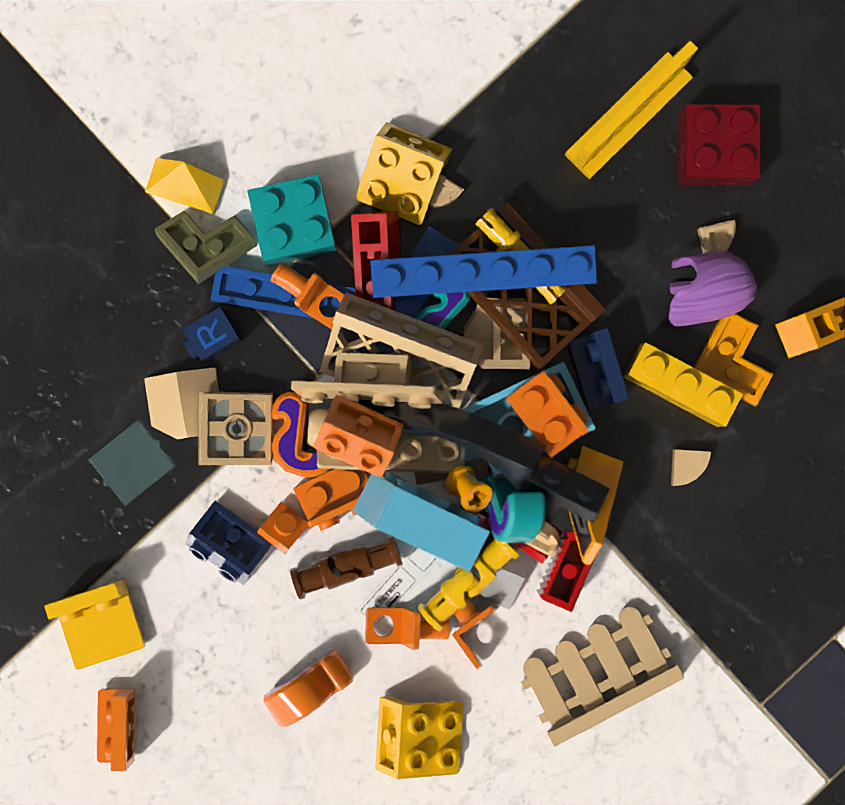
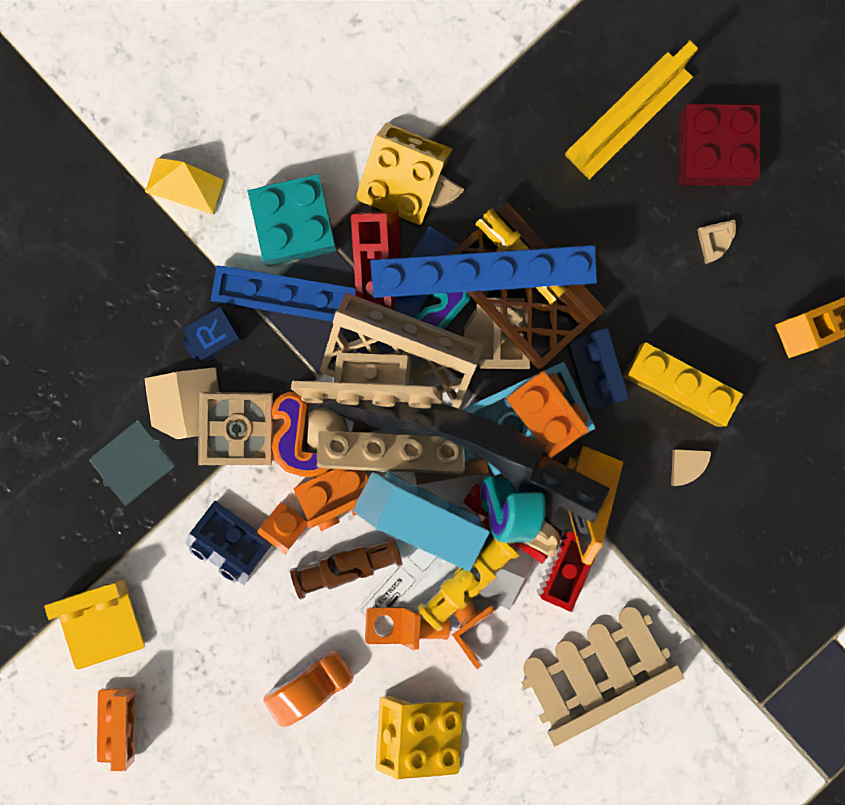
(201, 252): olive tile -> none
(308, 291): orange bracket -> none
(358, 436): orange bracket -> none
(472, 493): light orange bush -> none
(720, 289): medium lavender hair -> none
(724, 360): light orange tile -> none

